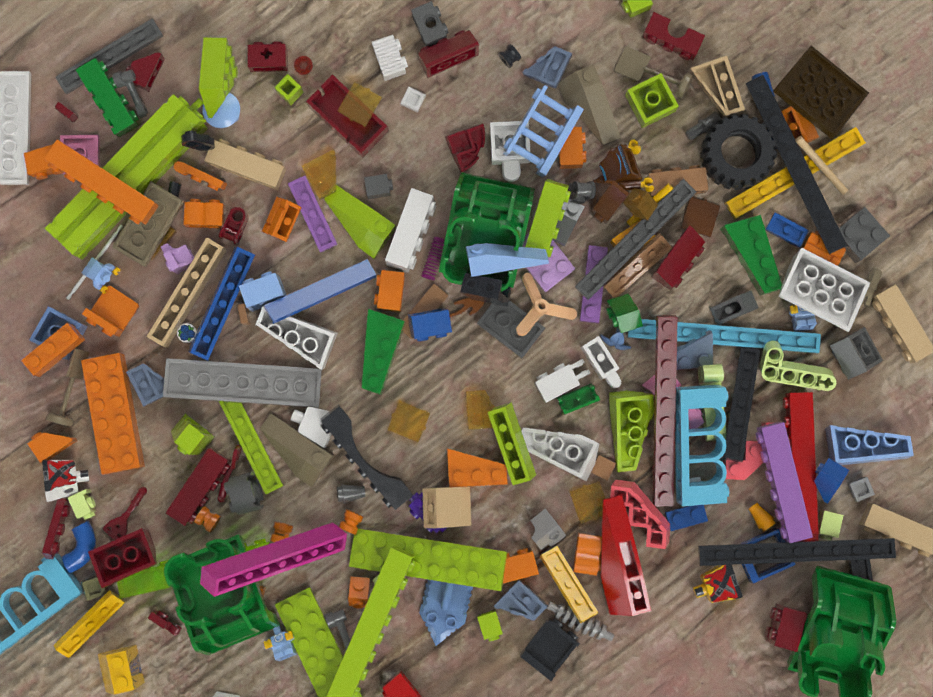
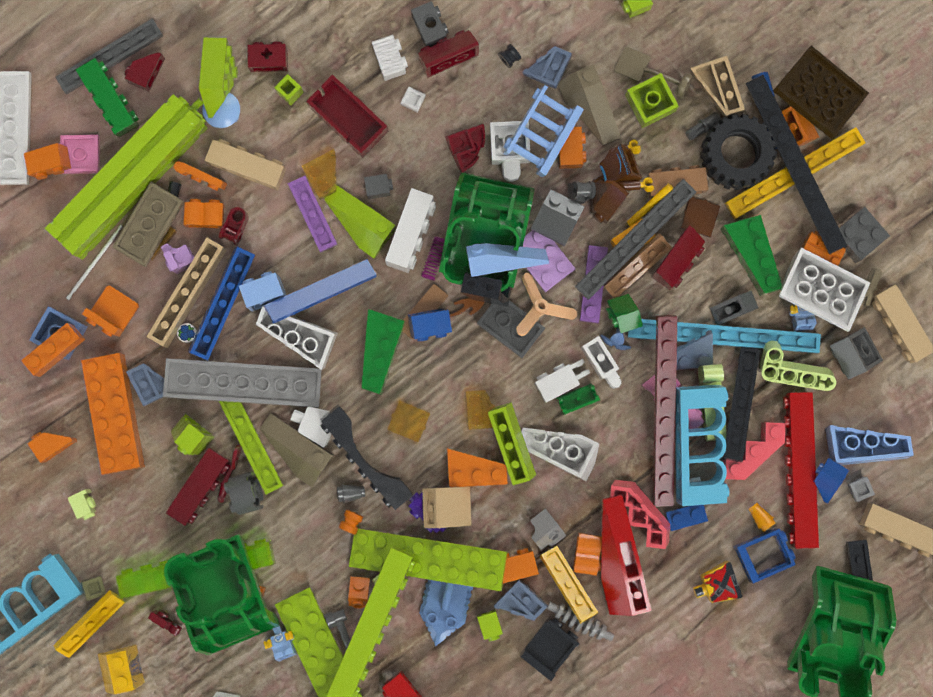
(56, 529): dark red plate -> none
(61, 478): torso -> none
(66, 112): dark red tile -> none
(75, 371): dark tan piece -> none
(85, 542): blue cylinder -> none
(99, 273): light blue piece -> none
(101, 182): orange brick -> none
(123, 519): dark red piece -> none
(123, 557): dark red slope -> none
(126, 79): dark grey brick -> none
(197, 141): black plate -> none
(207, 519): orange wheel -> none
(243, 314): medium nougat tile -> none
(272, 559): dark pink brick -> none
(281, 219): orange brick -> none
(281, 528): orange wheel -> none
(300, 60): clear red plate -> none
(359, 104): clear yellow piece -> none
(390, 291): orange brick -> none
(547, 216): lime brick -> none
(588, 502): clear yellow piece -> none
(603, 467): medium nougat tile -> none
(629, 423): lime wedge -> none
(640, 204): pearl gold brick -> none
(685, 46): dark red arch -> none
(784, 482): medium lavender brick -> none
(785, 627): dark red brick -> none
(786, 230): blue plate -> none
(796, 551): black plate -> none
(821, 165): tan bar -> none
(829, 524): yellowish green brick -> none

